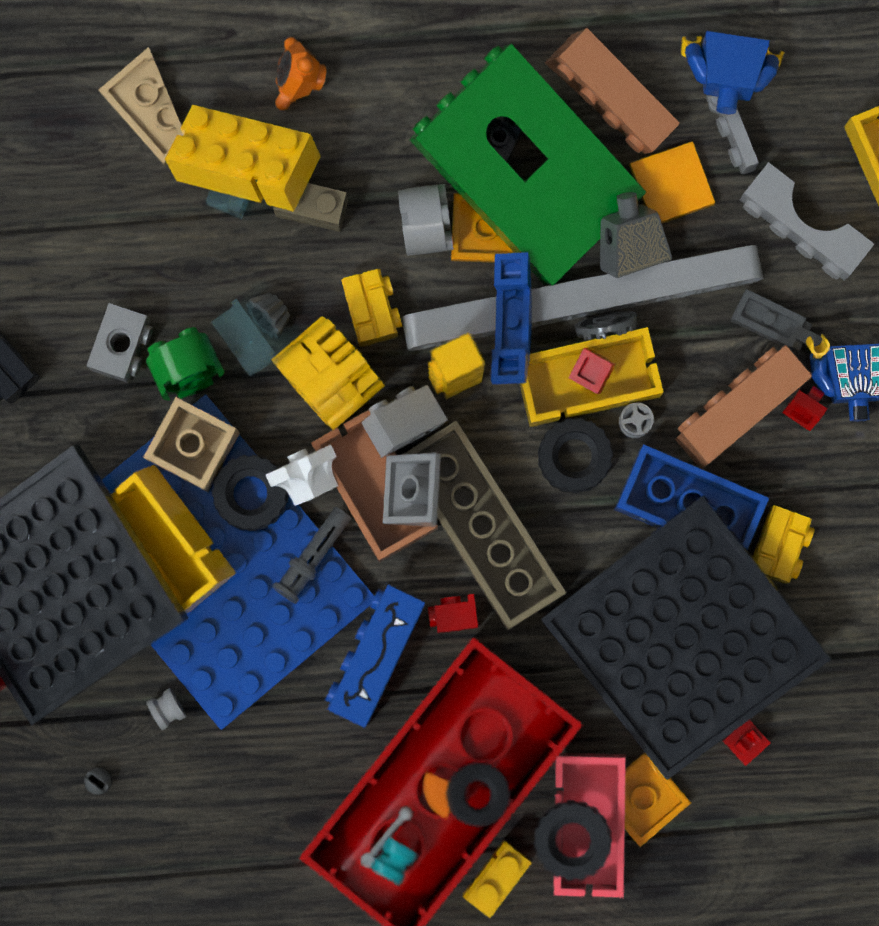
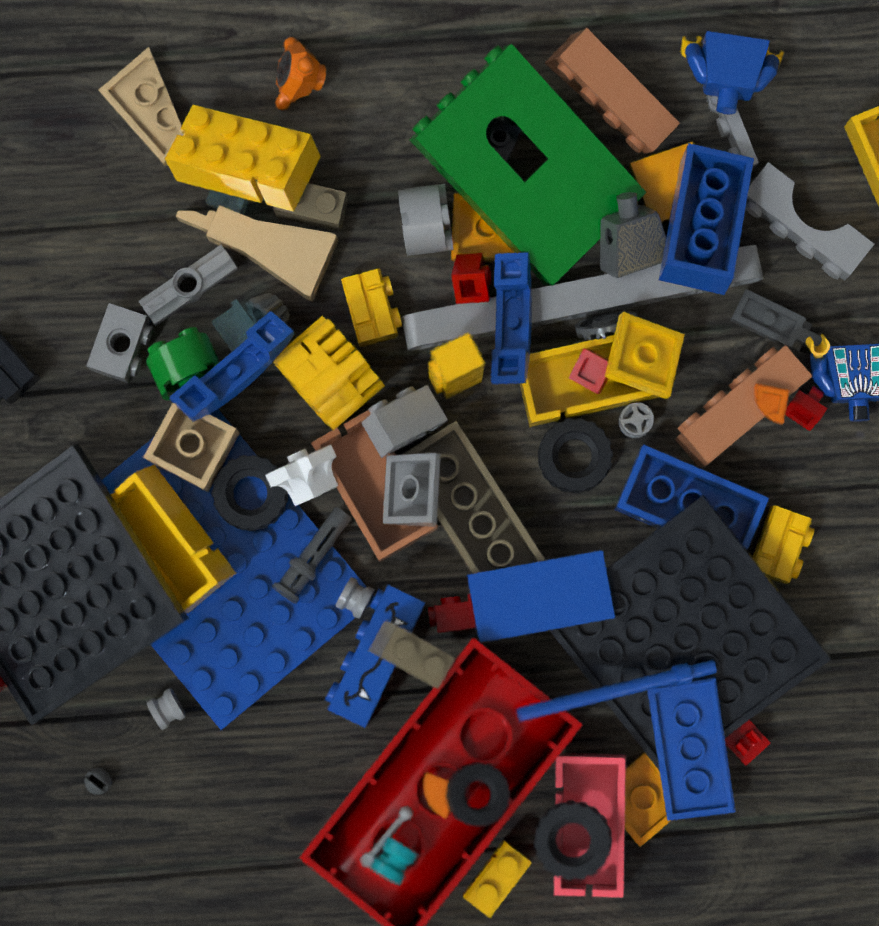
(206, 271): none -> light grey piece
(236, 370): none -> blue slope
(286, 252): none -> tan piece
(355, 598): none -> light grey wheel
(411, 654): none -> dark tan brick
(471, 278): none -> red brick
(541, 596): none -> blue tile
(644, 355): none -> yellow plate
(679, 675): none -> blue bar
(691, 749): none -> blue tile
(706, 219): none -> blue brick
(771, 402): none -> orange tile

